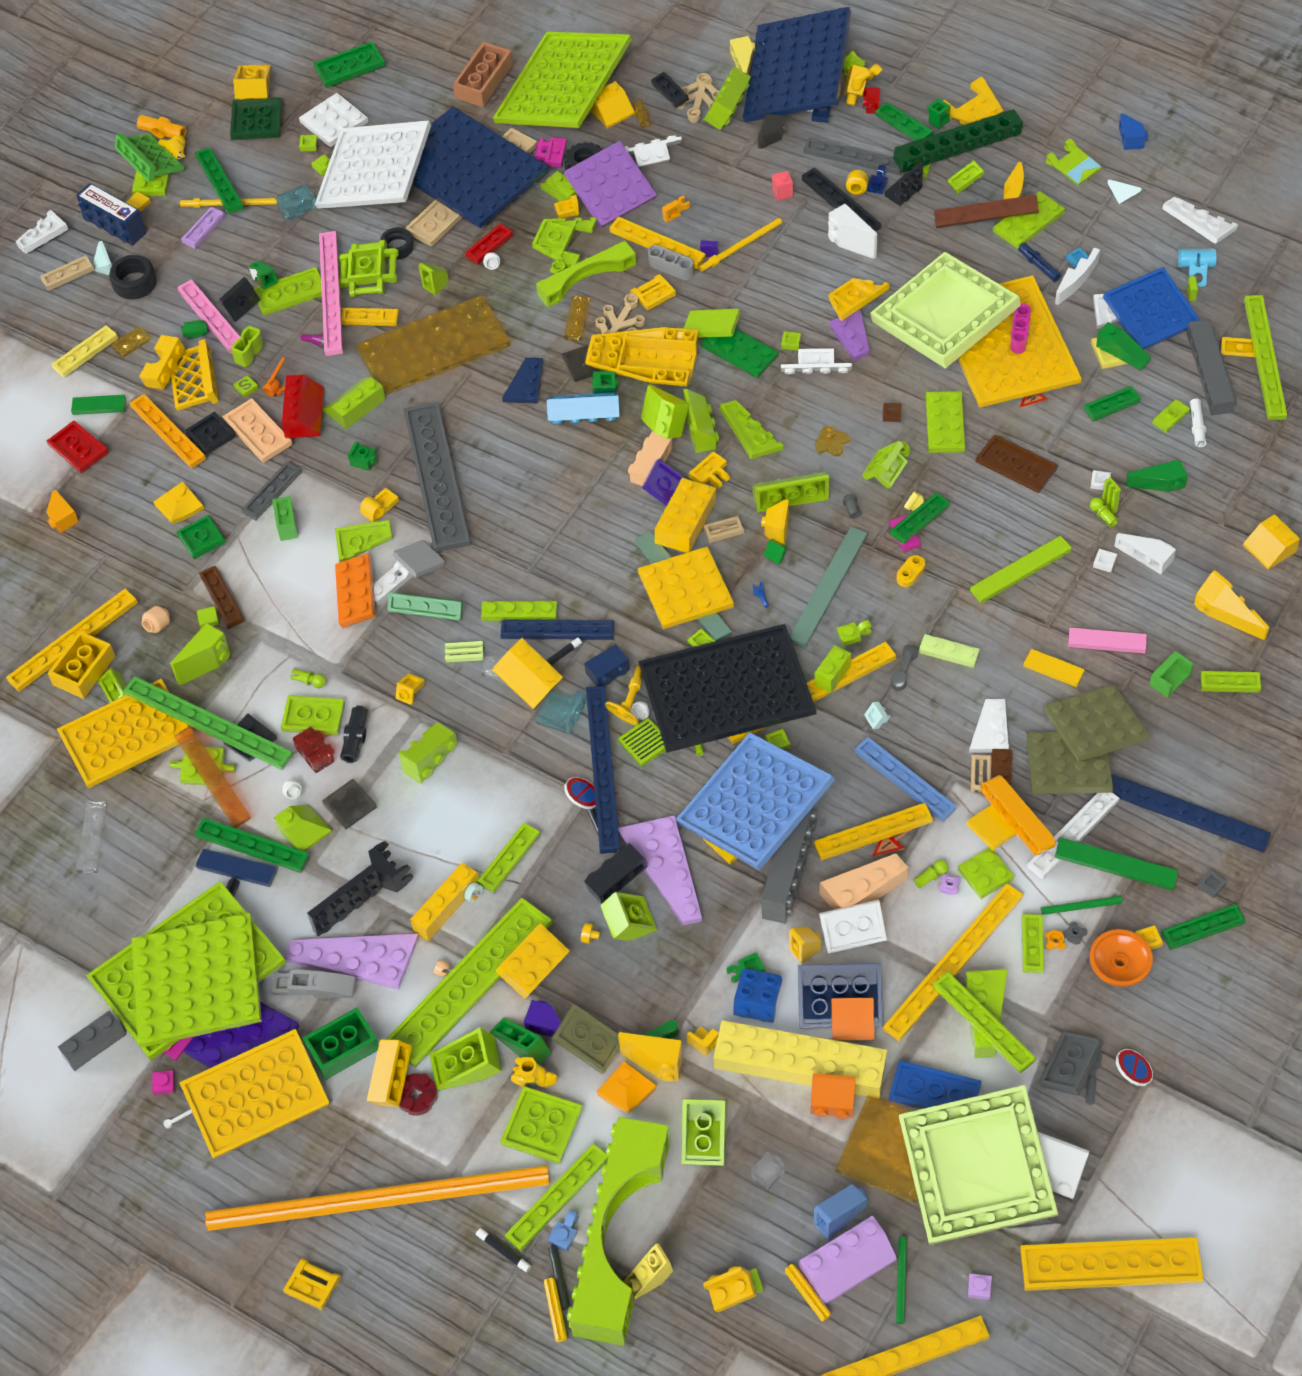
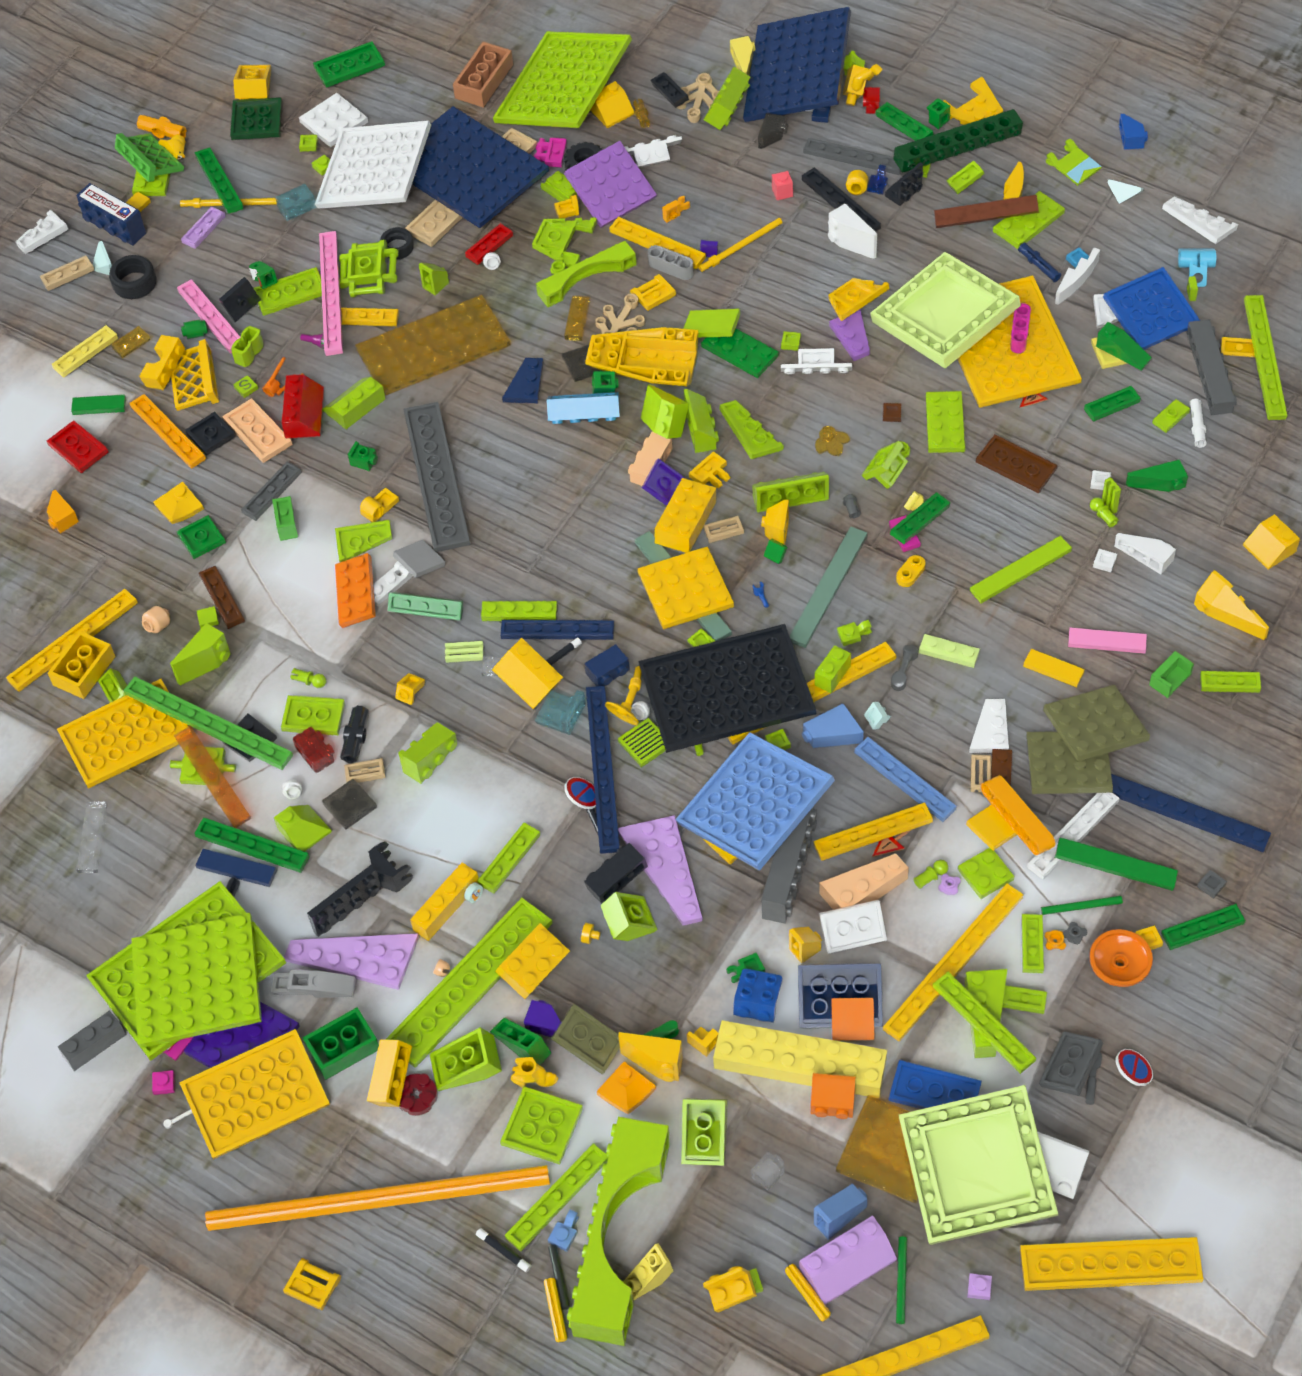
(364, 773): none -> tan tile
(832, 729): none -> medium blue slope
(1024, 999): none -> lime plate

